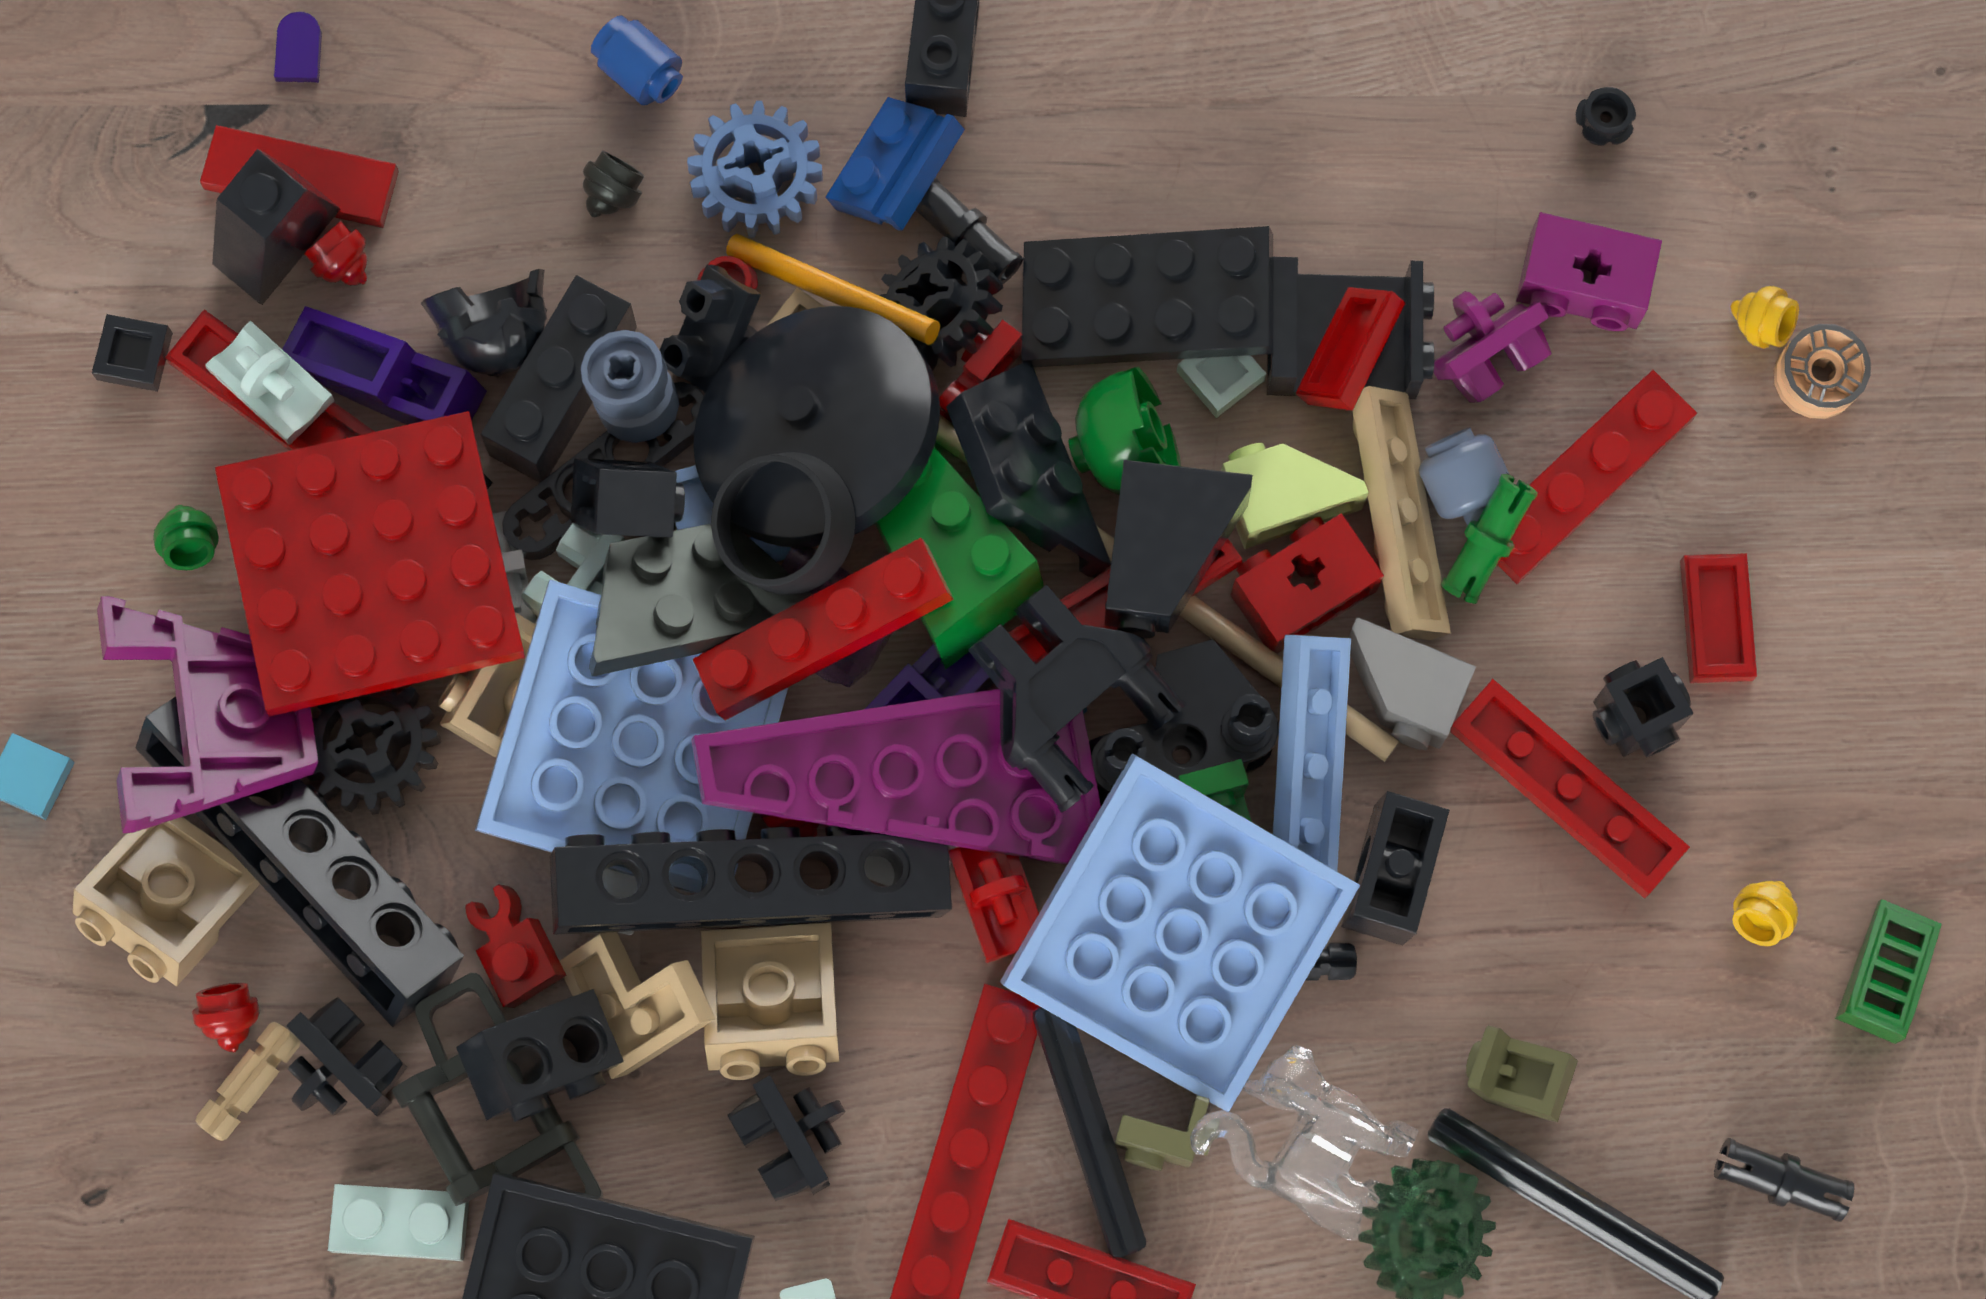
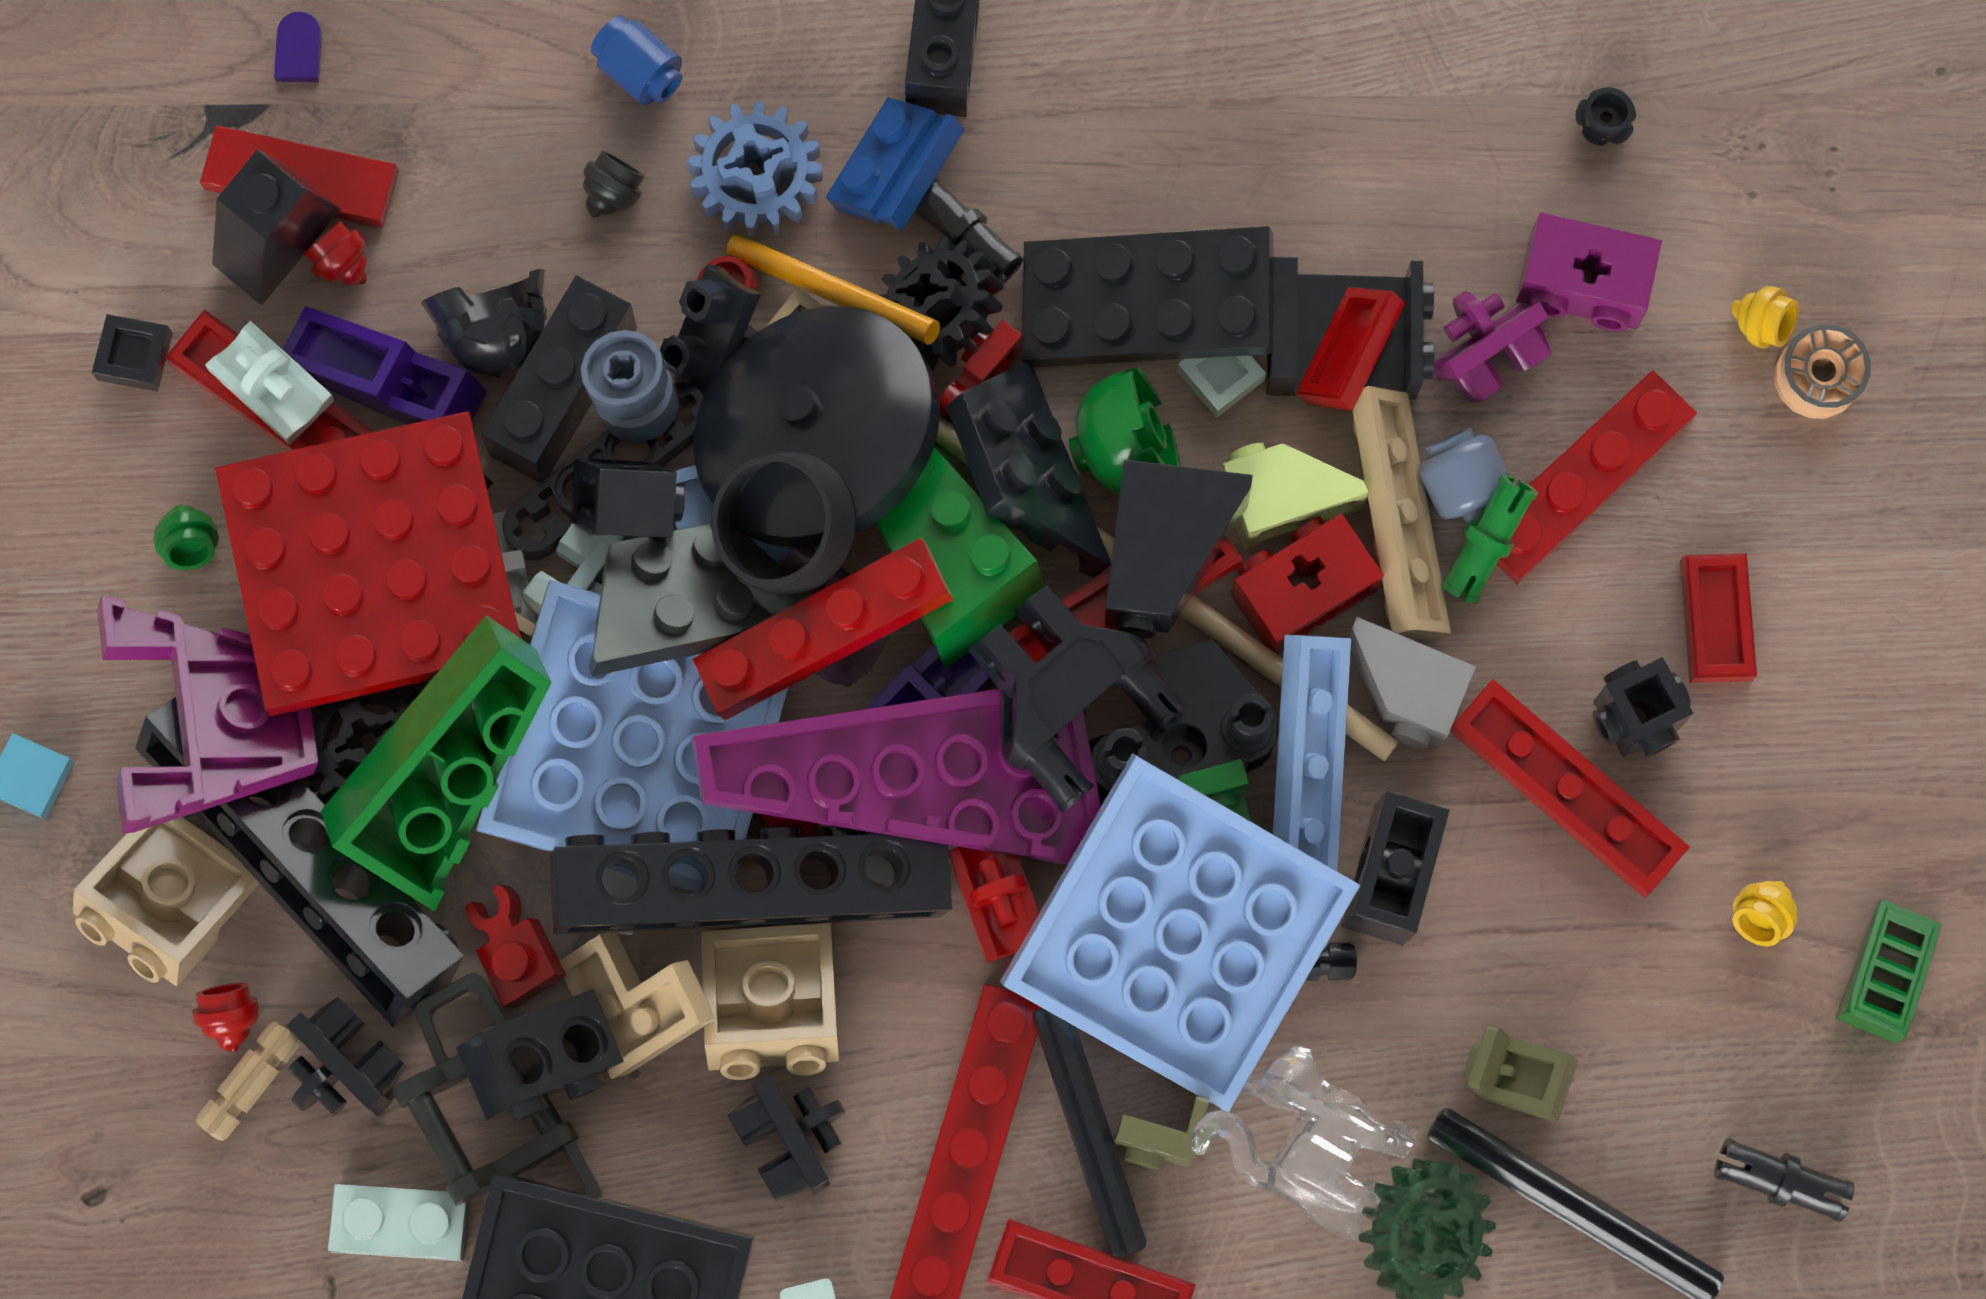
(439, 764): none -> green wedge

